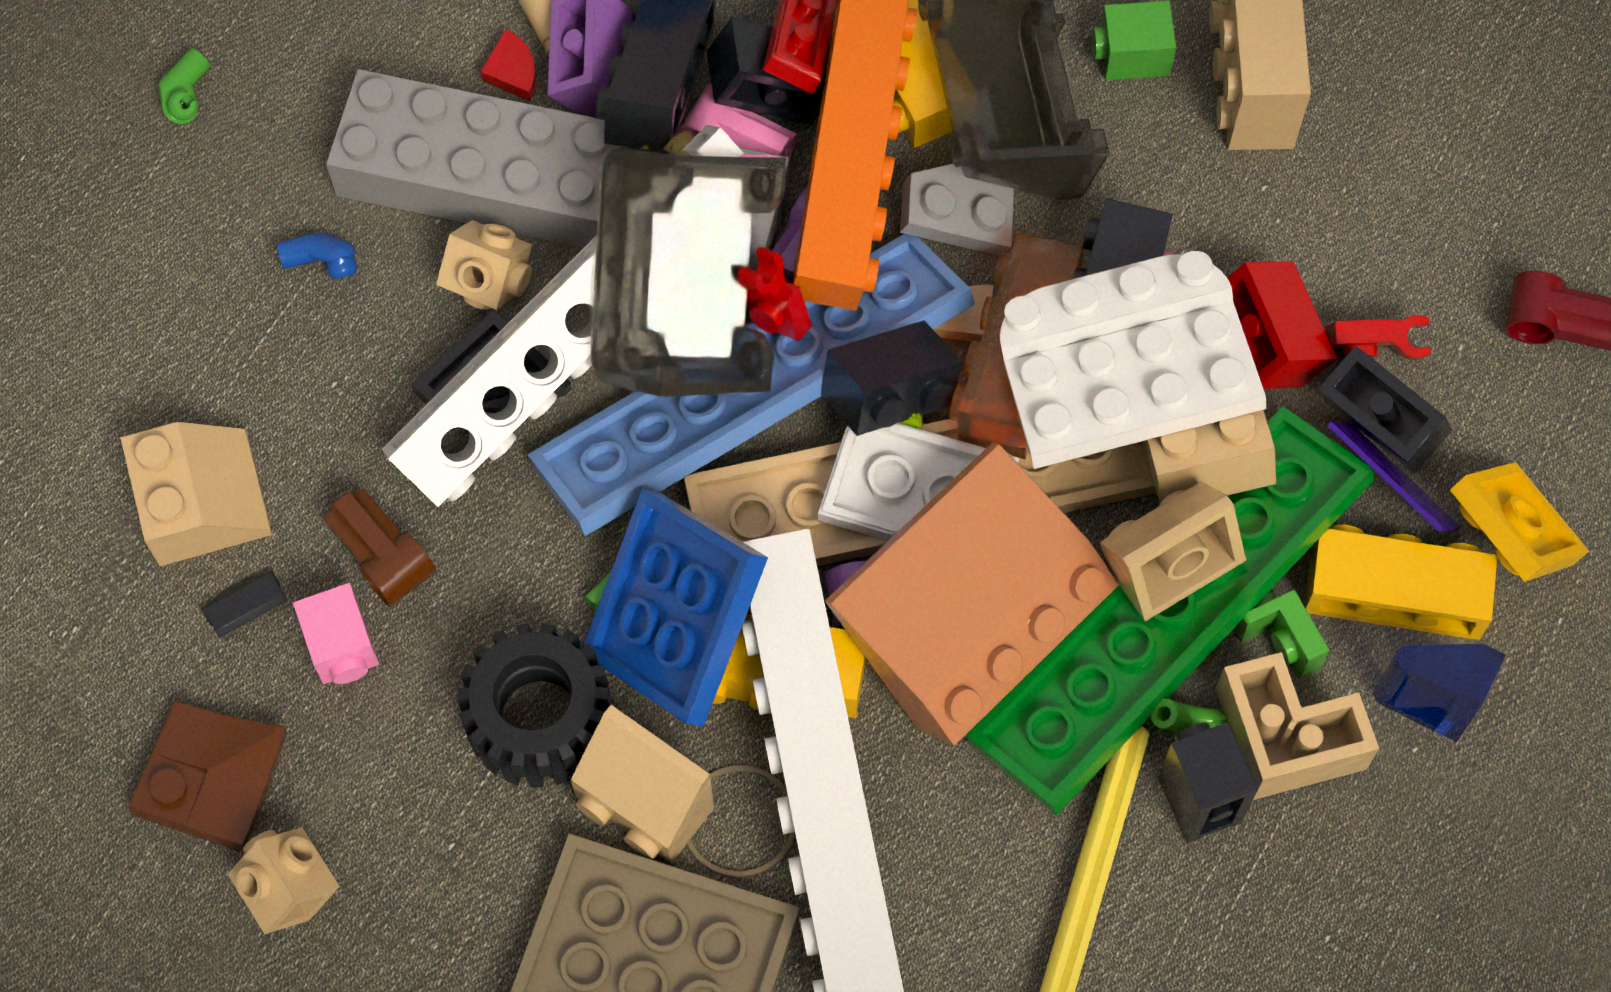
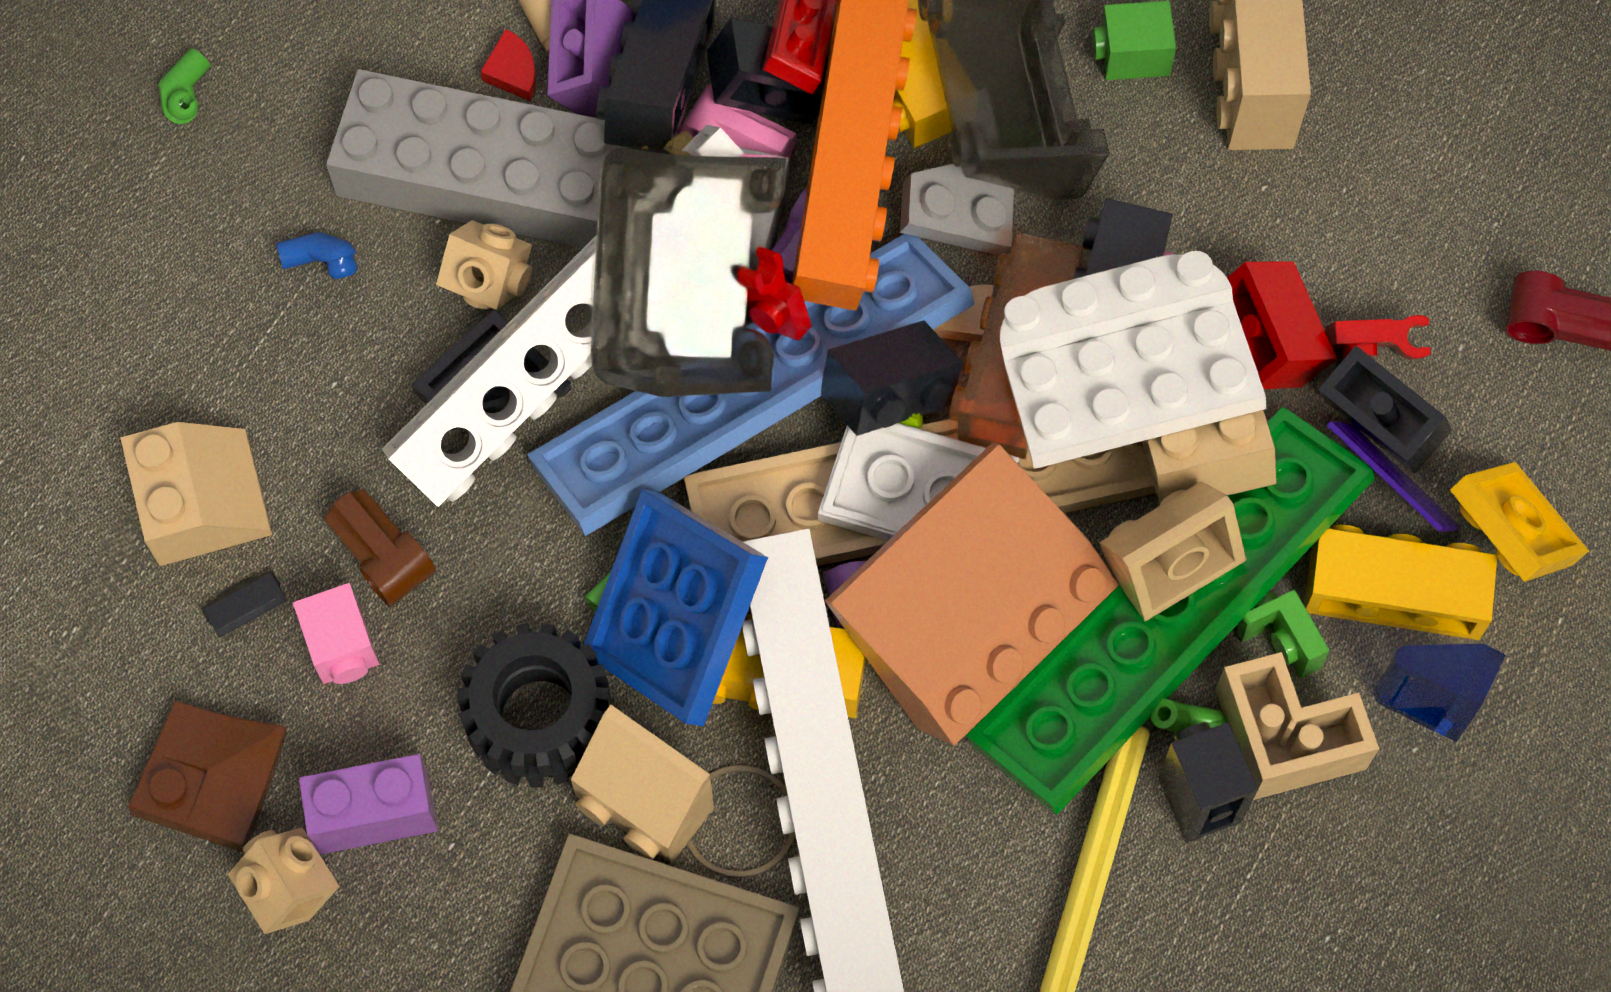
(368, 804): none -> medium lavender brick

